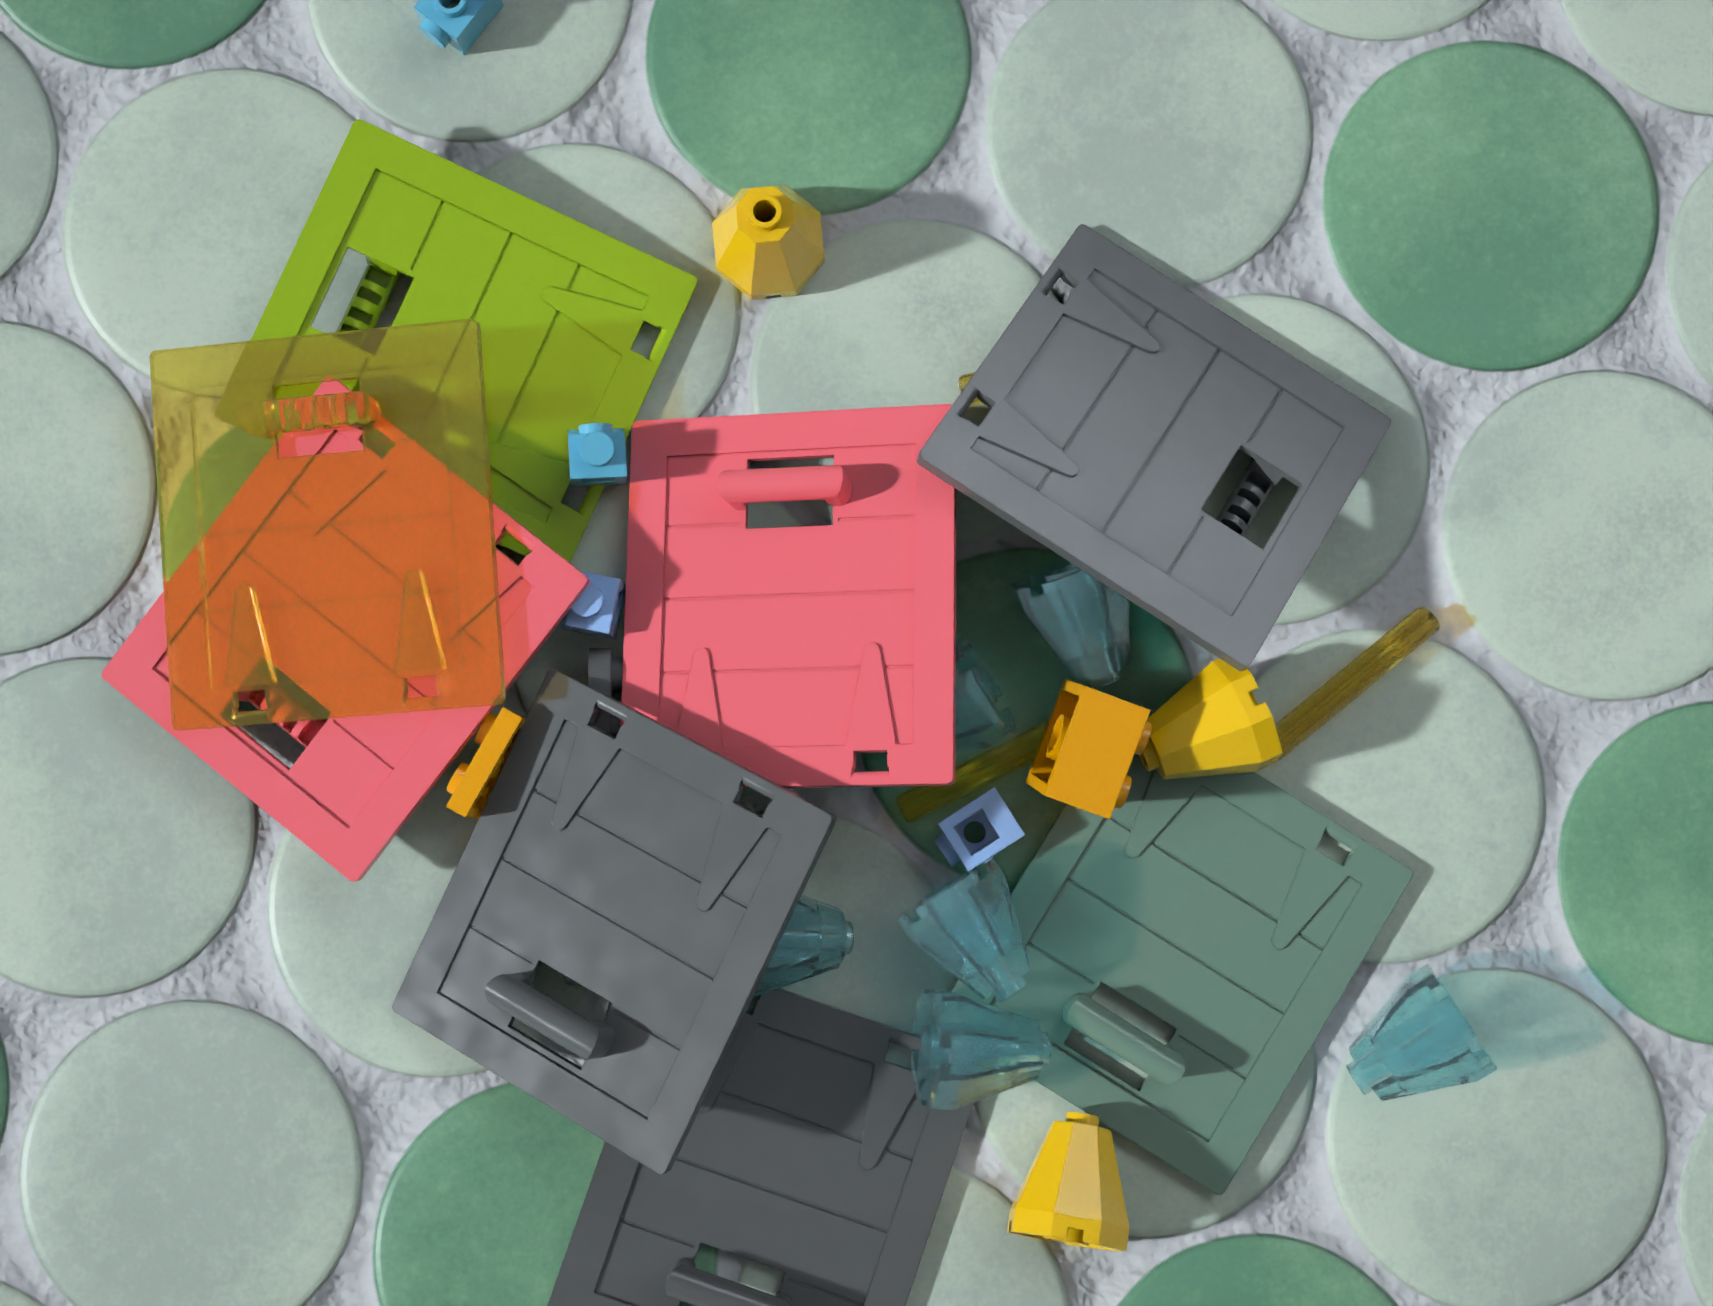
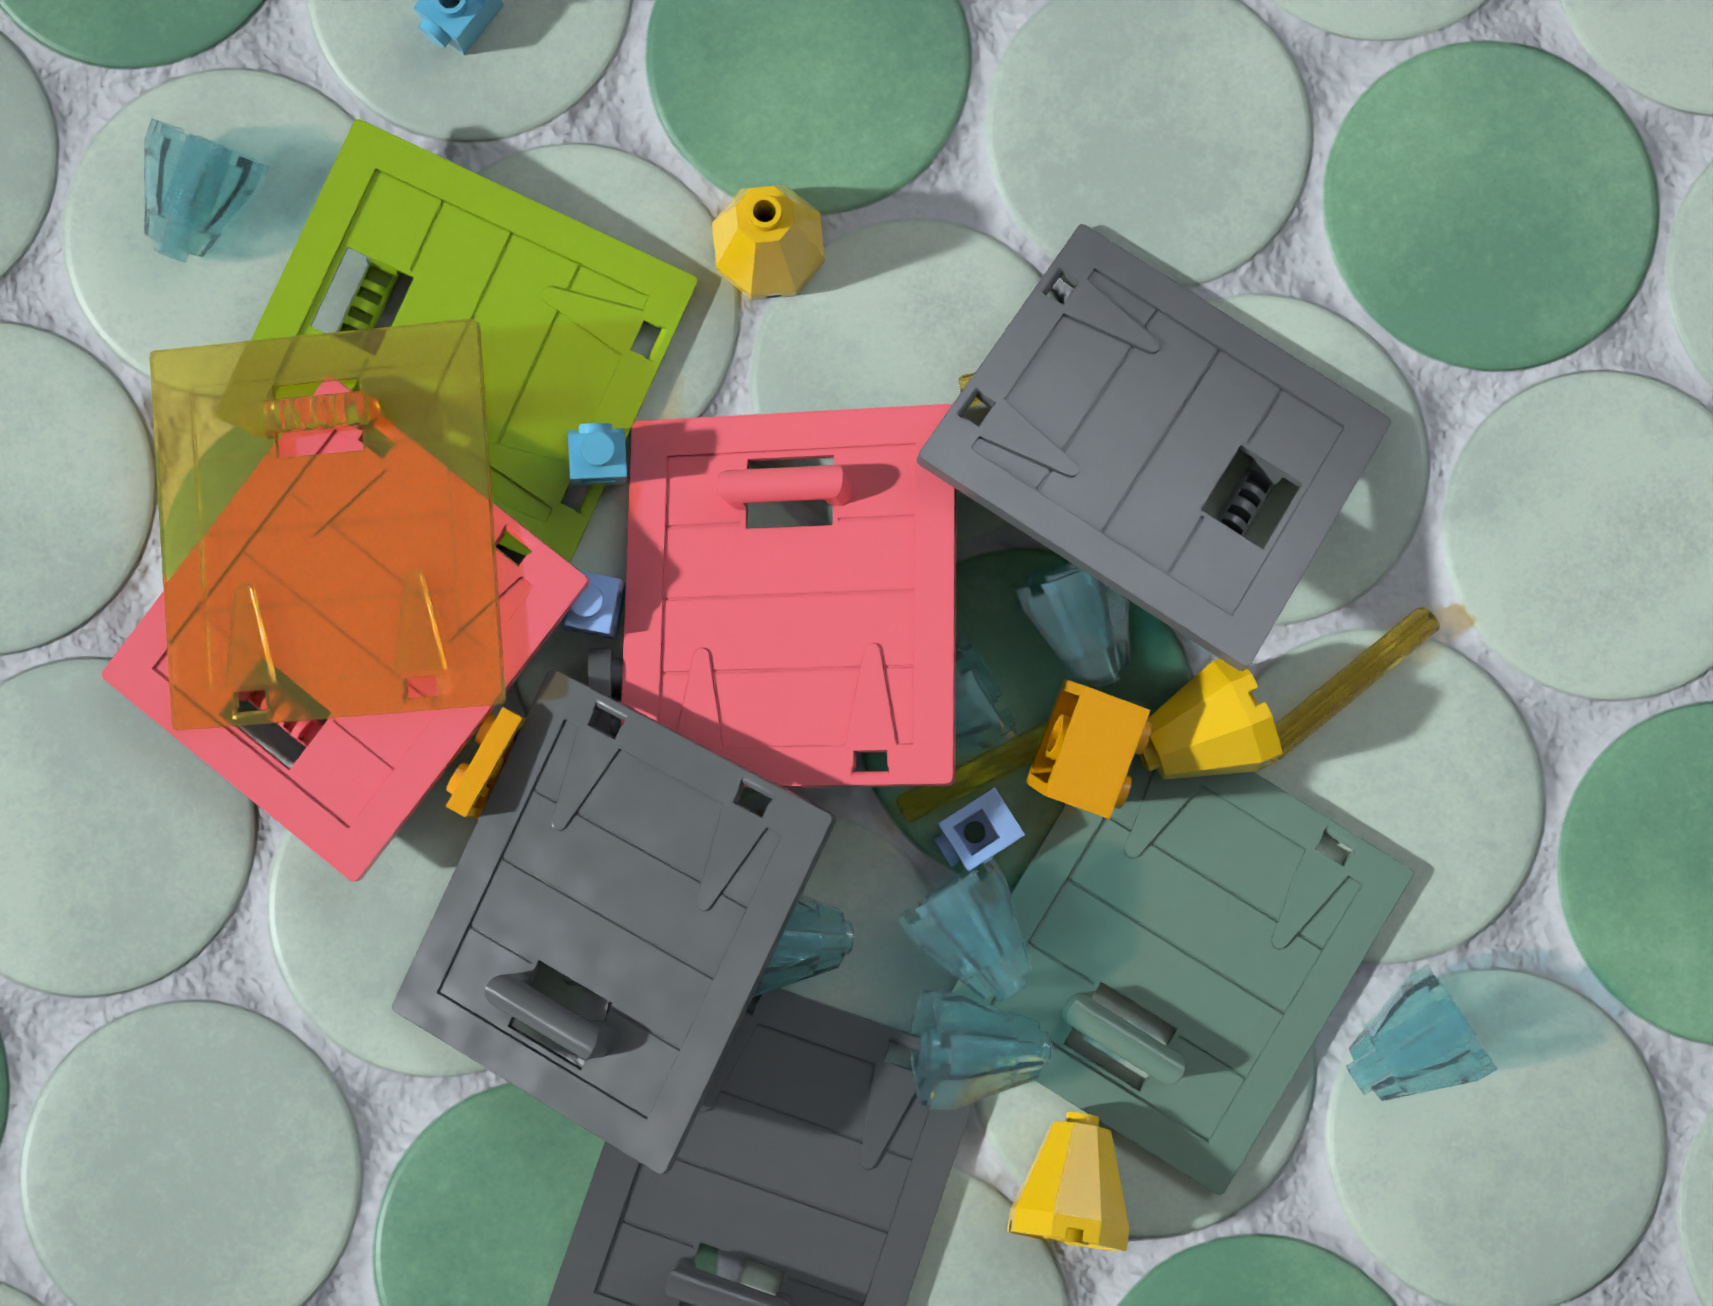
(193, 189): none -> clear light blue cone

